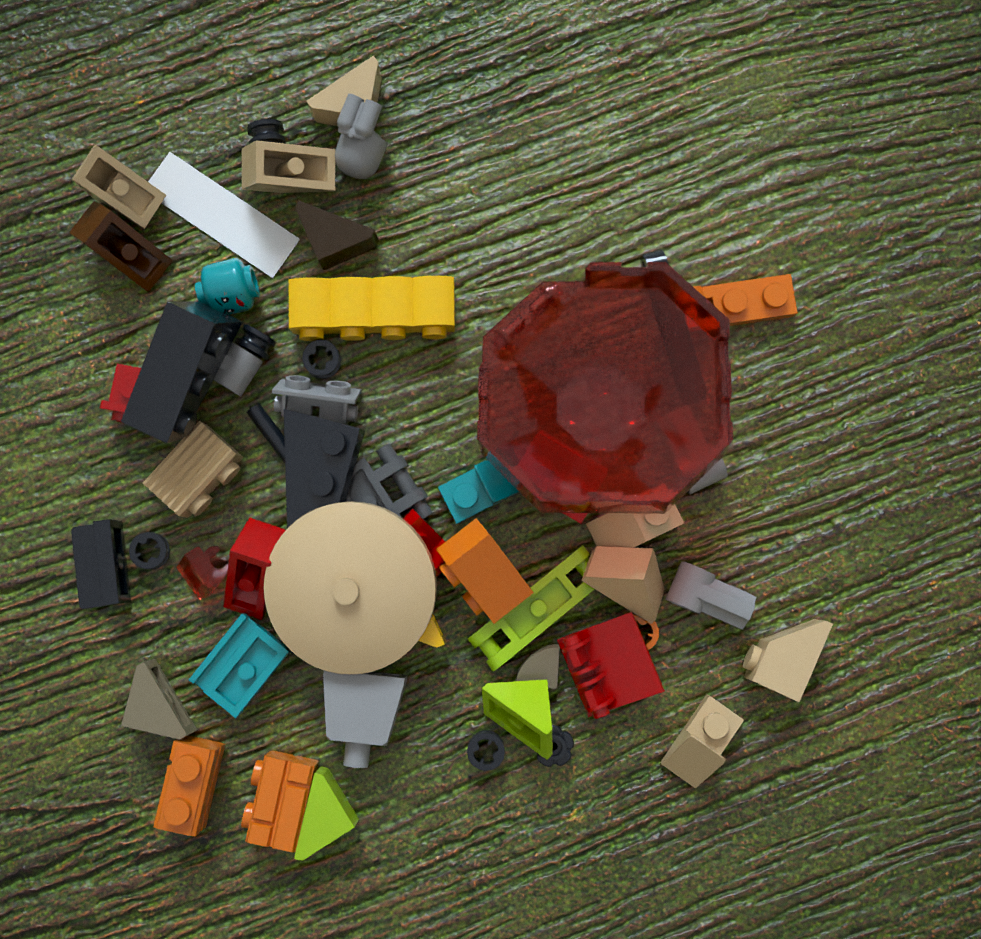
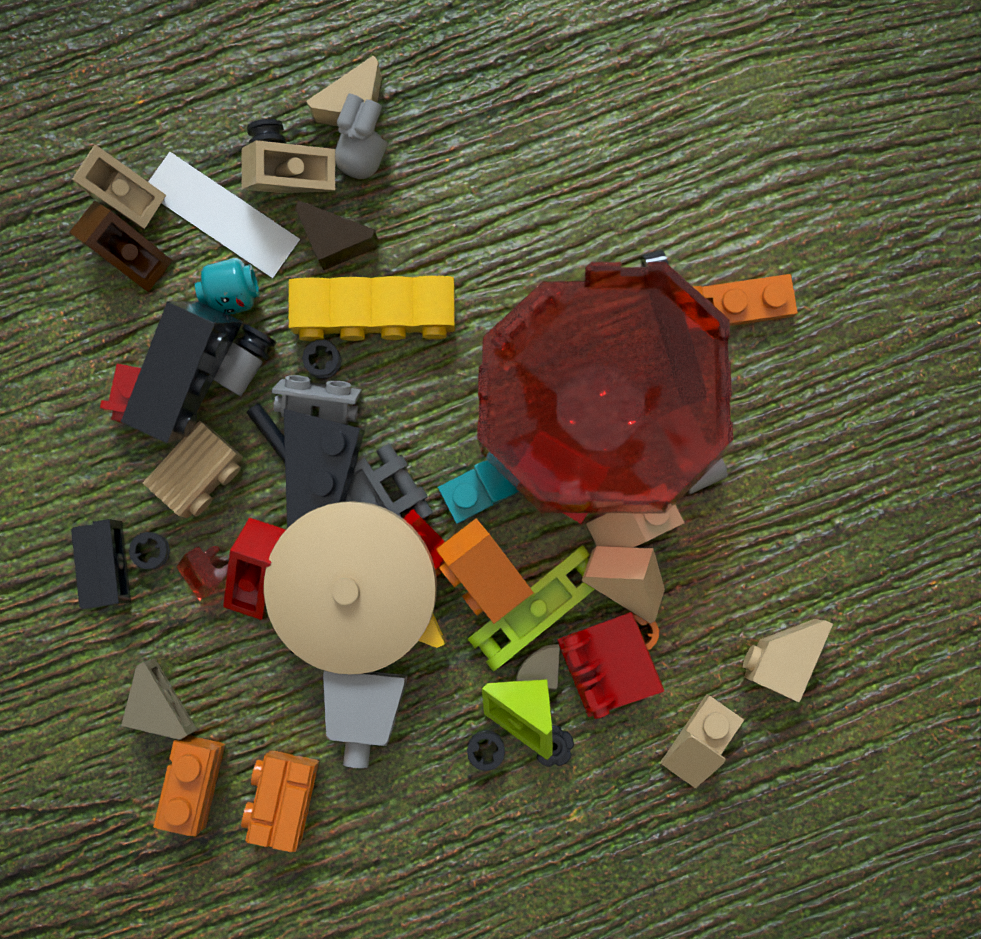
(240, 665): teal plate -> none
(326, 815): lime slope -> none
(701, 592): light grey piece -> none

